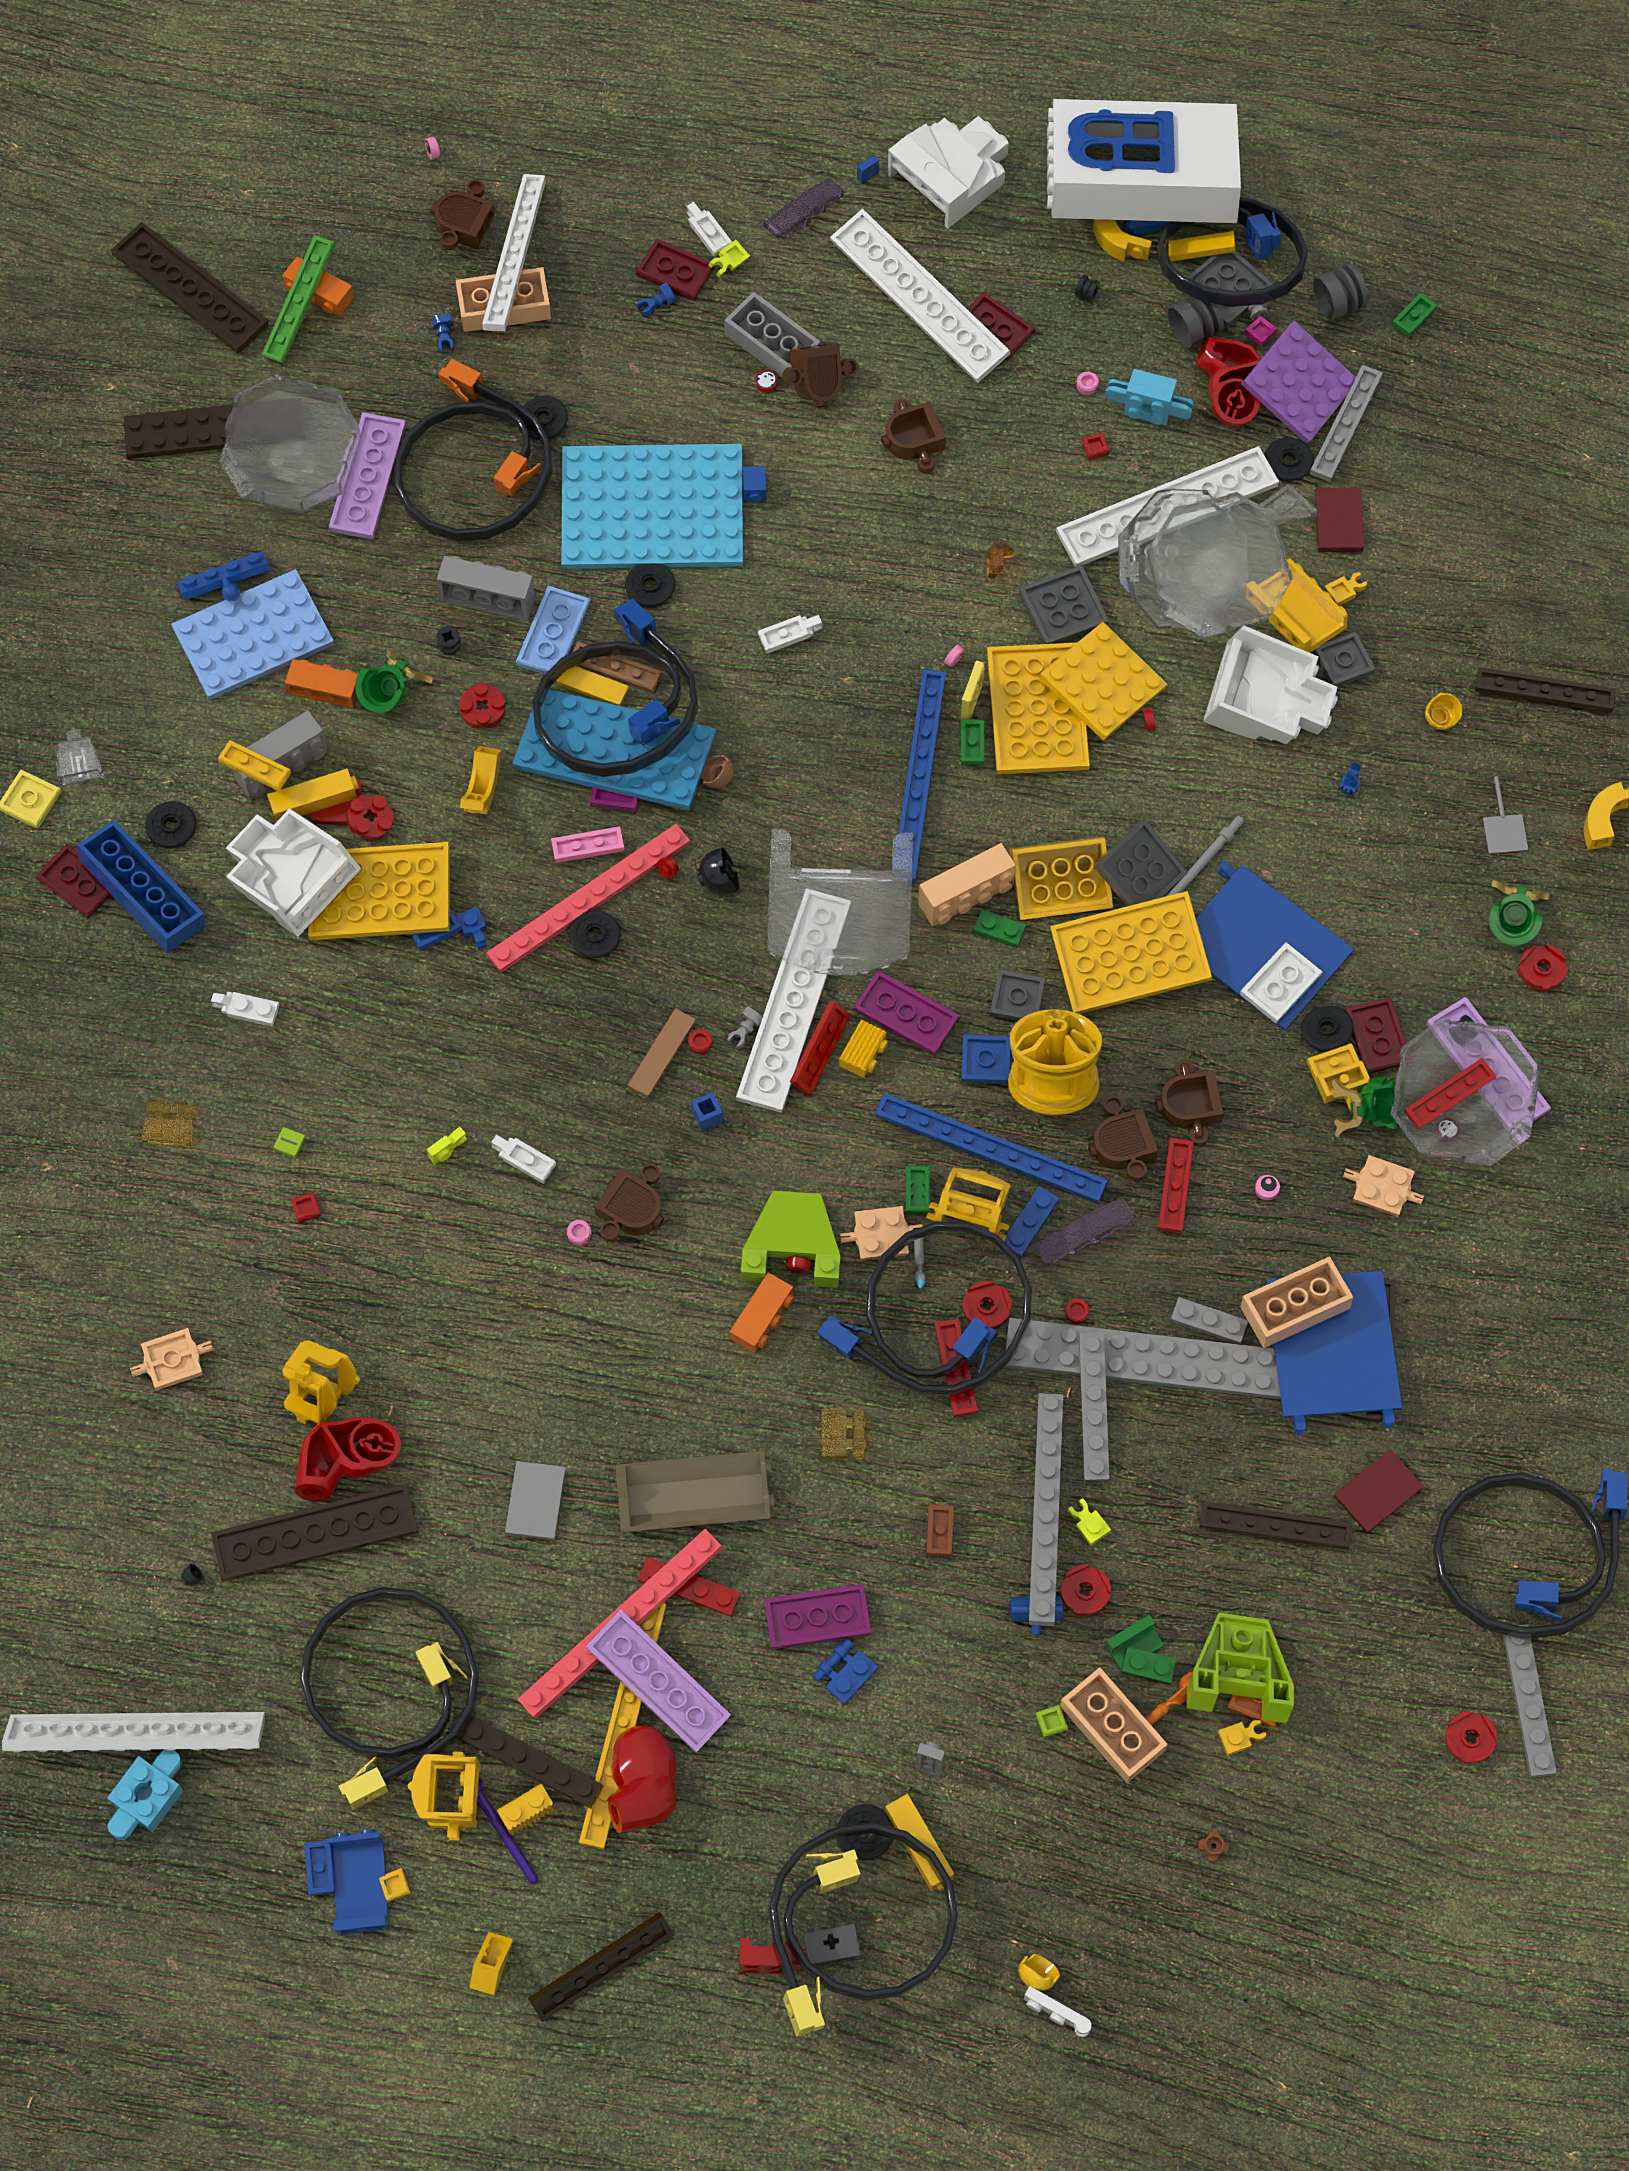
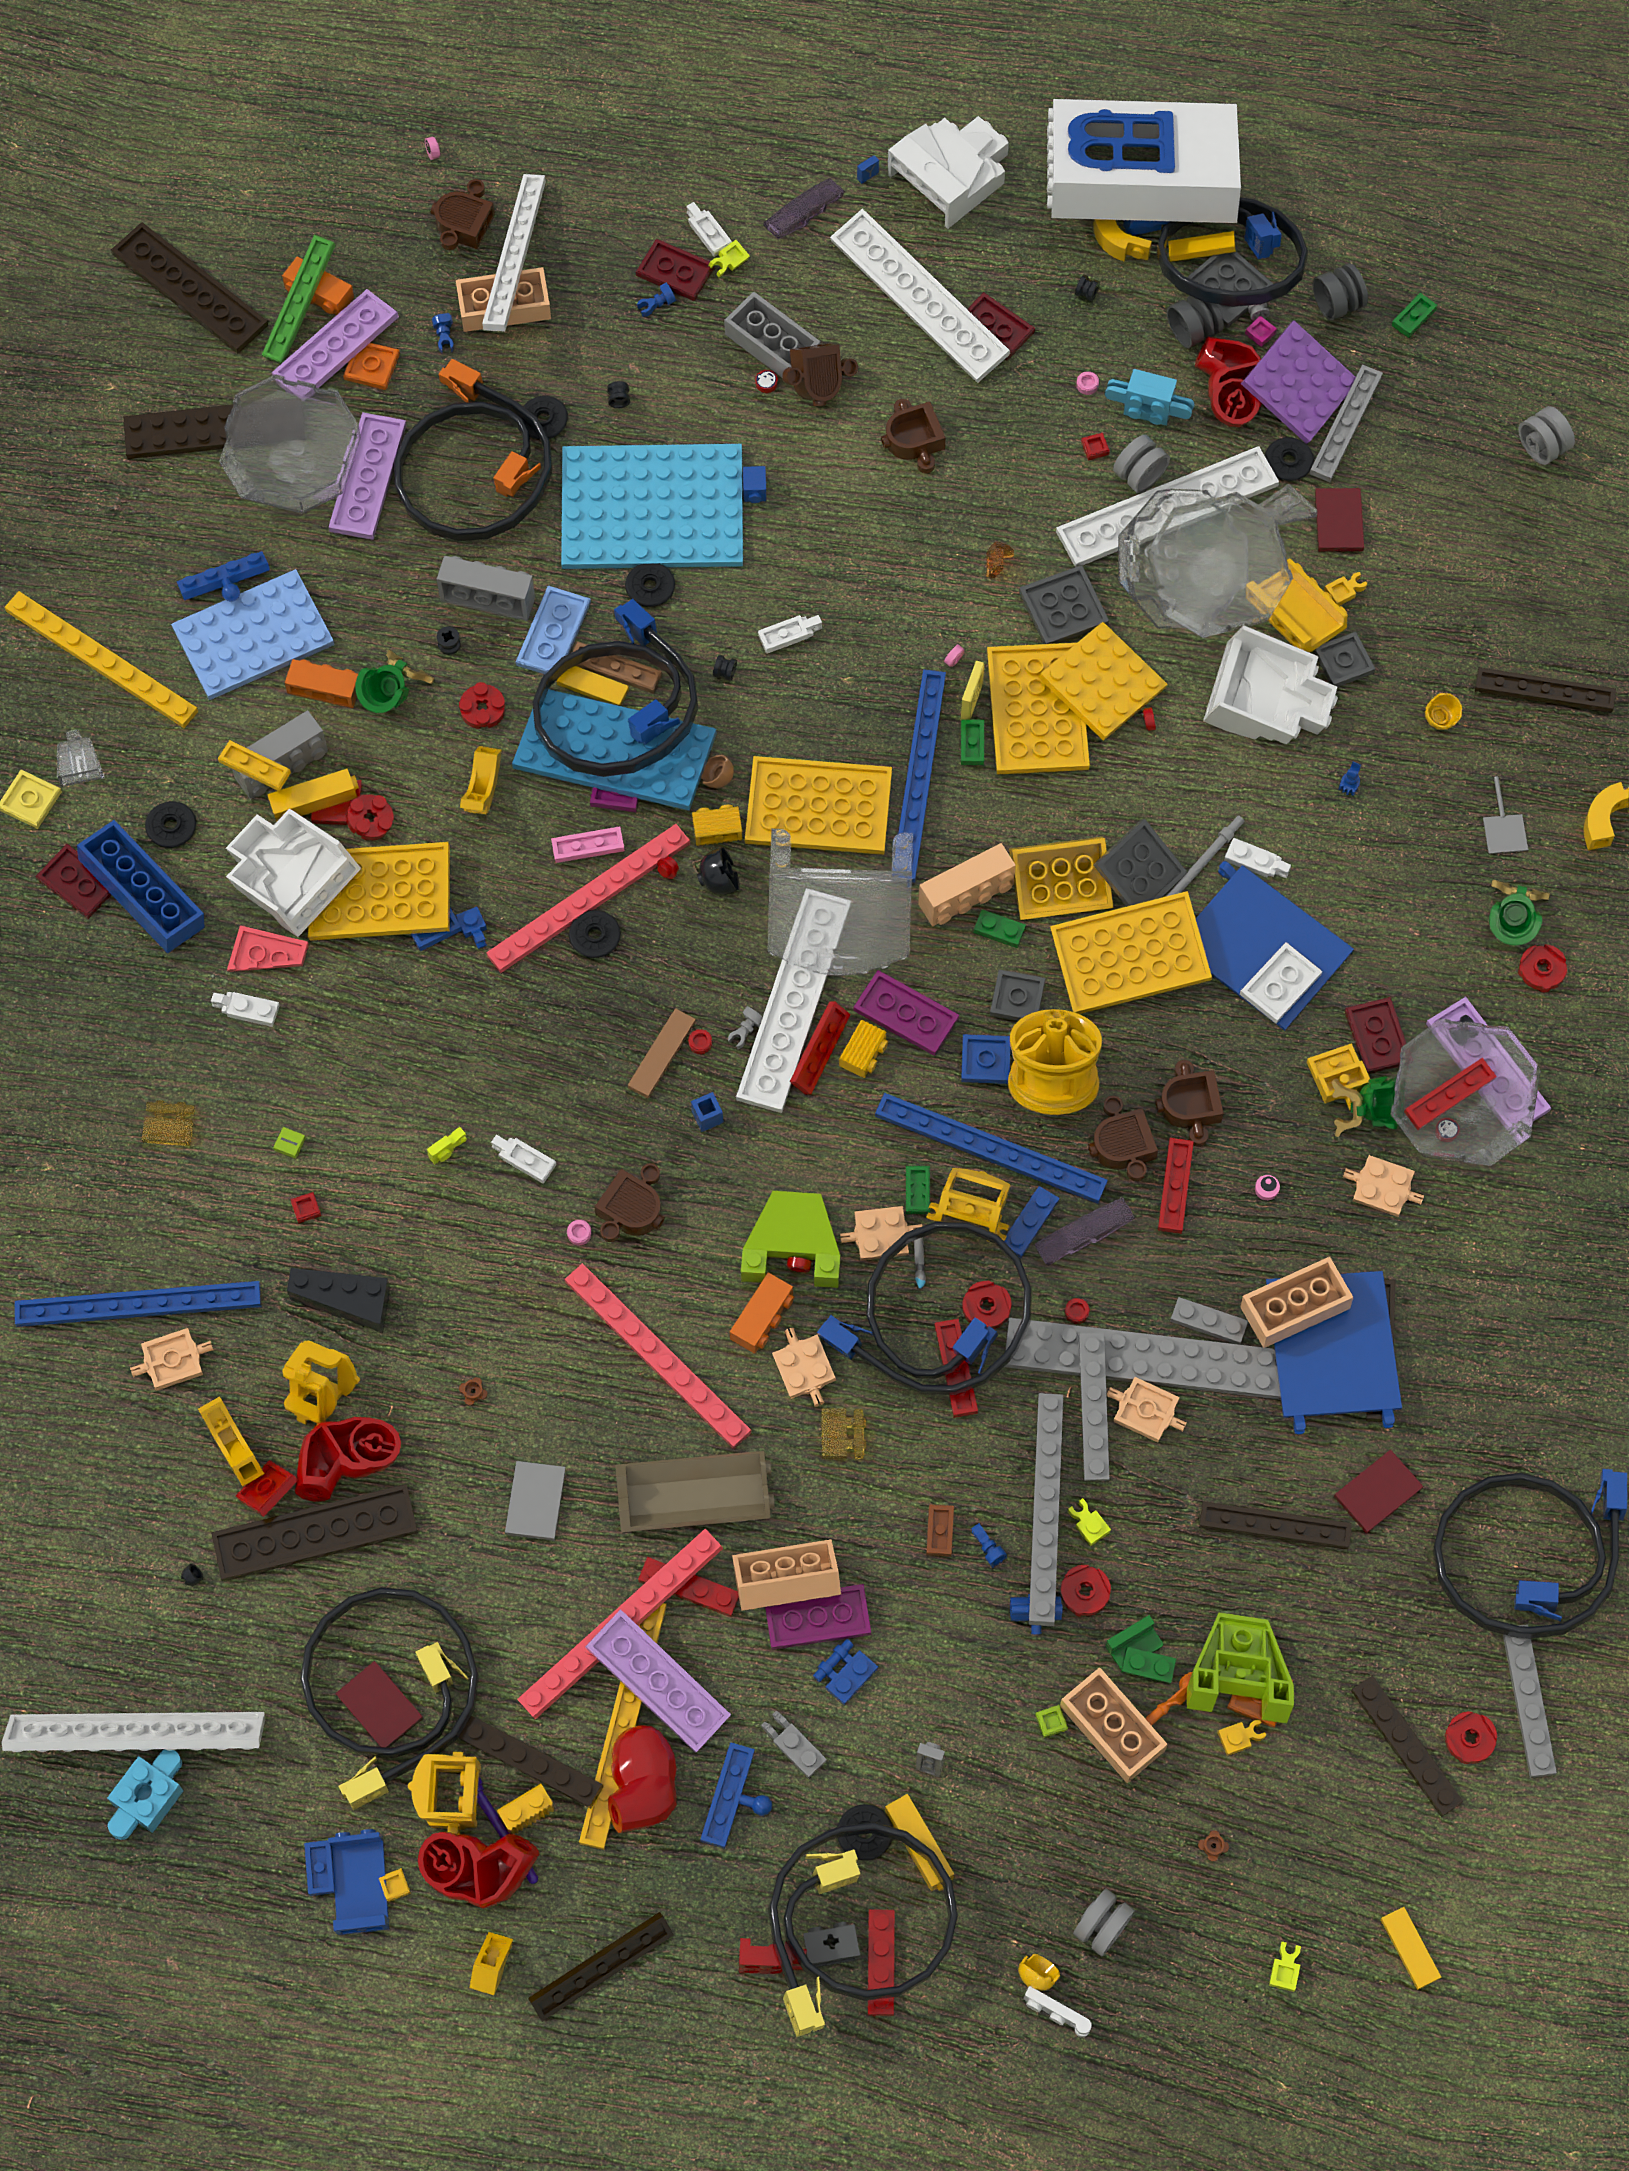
(101, 659): none -> yellow plate
(137, 1303): none -> blue plate
(230, 1441): none -> yellow arch
(265, 950): none -> coral wing
(267, 1489): none -> red tile
(338, 340): none -> lavender plate
(343, 1295): none -> black wedge
(372, 366): none -> orange tile
(379, 1705): none -> dark red tile
(474, 1872): none -> red piece
(476, 1384): none -> dark orange plate
(618, 394): none -> black wheel
(658, 1356): none -> coral plate
(717, 825): none -> yellow brick
(724, 668): none -> black wheel
(729, 1796): none -> blue plate
(786, 1574): none -> light nougat brick
(795, 1746): none -> light grey hinge
(804, 1367): none -> light nougat plate
(819, 804): none -> yellow plate
(881, 1959): none -> red plate
(995, 1554): none -> blue piece
(1100, 1920): none -> light grey wheel
(1141, 463): none -> light grey wheel
(1146, 1409): none -> light nougat plate
(1256, 859): none -> white hinge
(1285, 1971): none -> neon yellow plate
(1330, 1040): black wheel -> none
(1407, 1746): none -> dark brown plate
(1410, 1948): none -> yellow tile
(1546, 435): none -> light grey wheel

